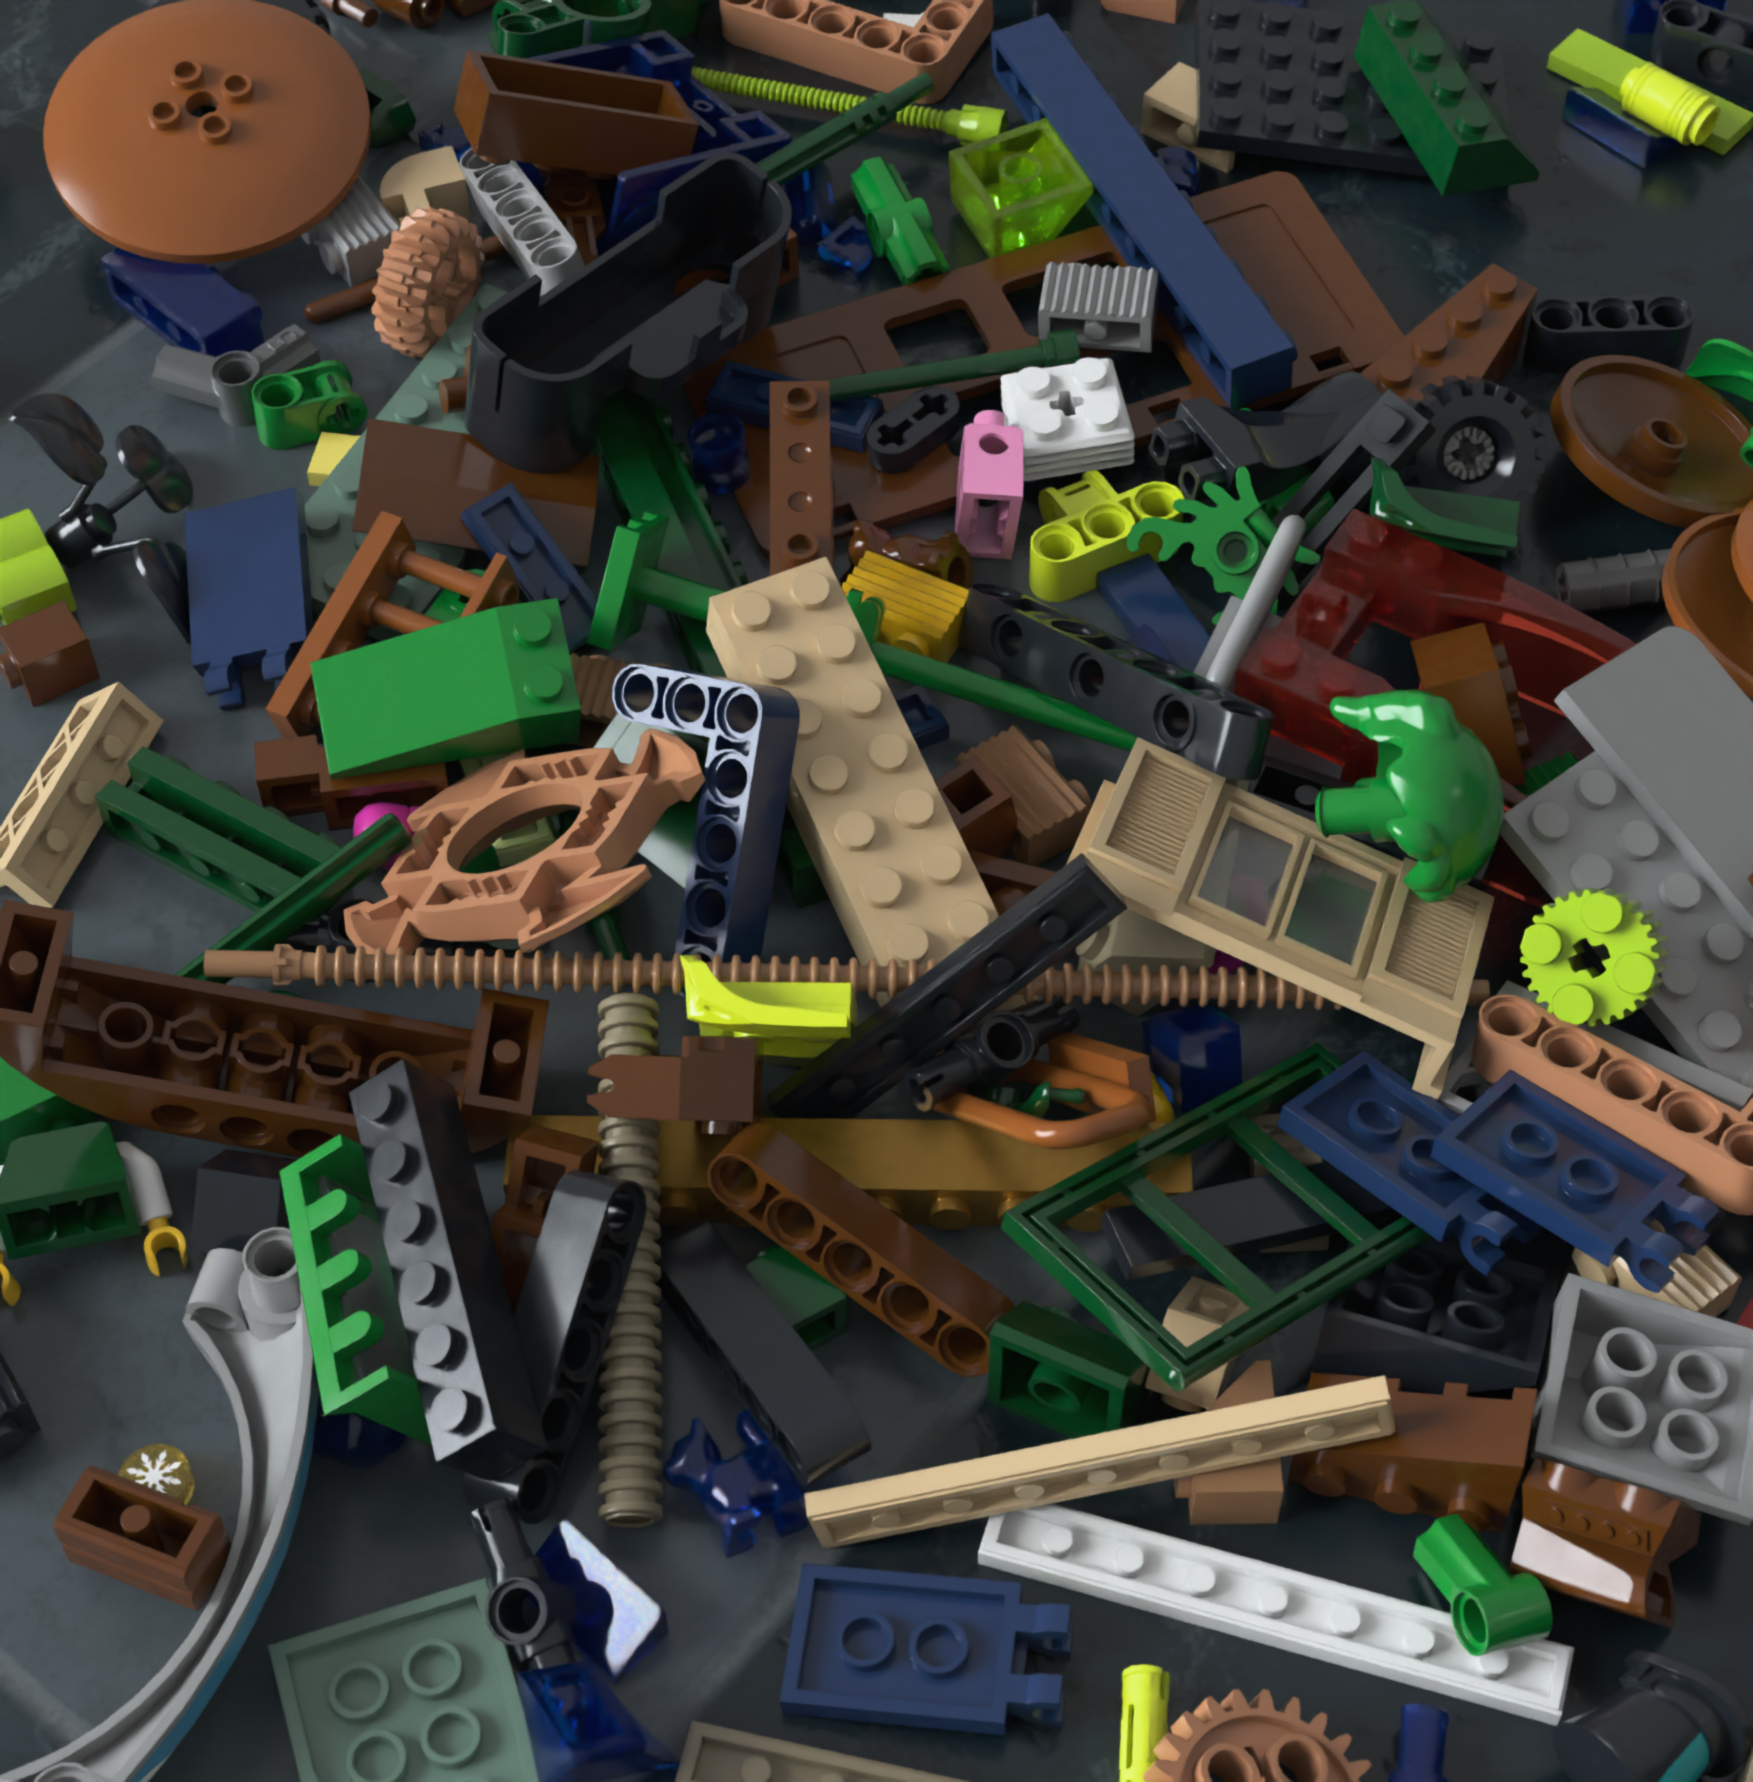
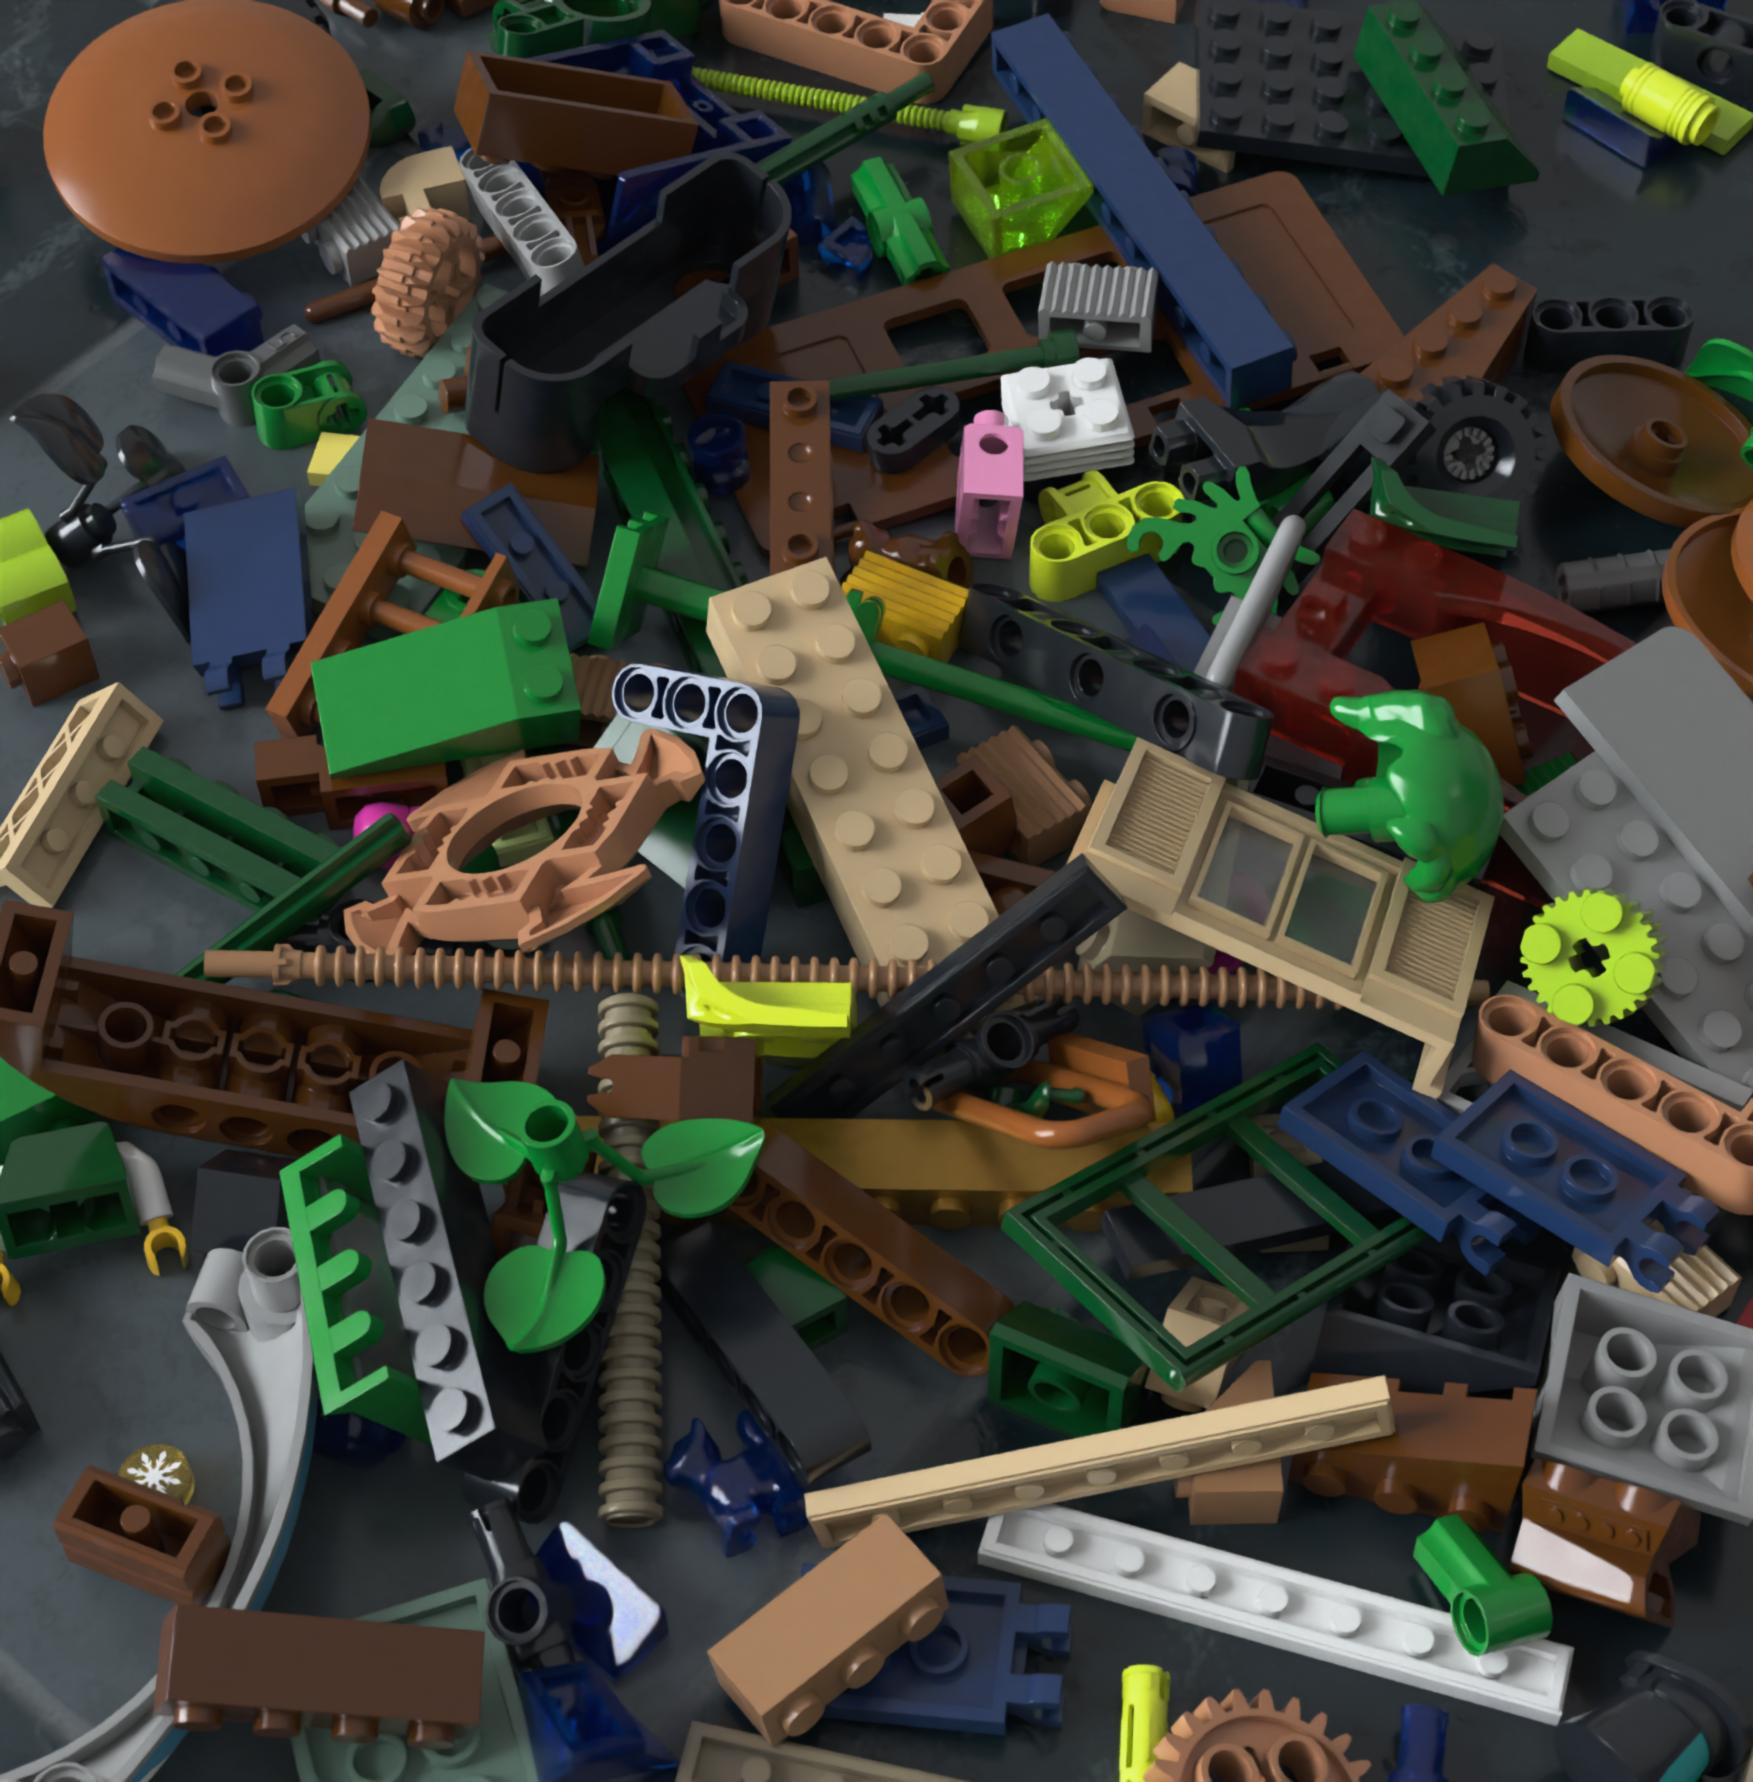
(162, 506): none -> clear blue slope
(318, 1675): none -> reddish brown brick
(551, 1295): none -> green plant
(830, 1630): none -> medium nougat brick

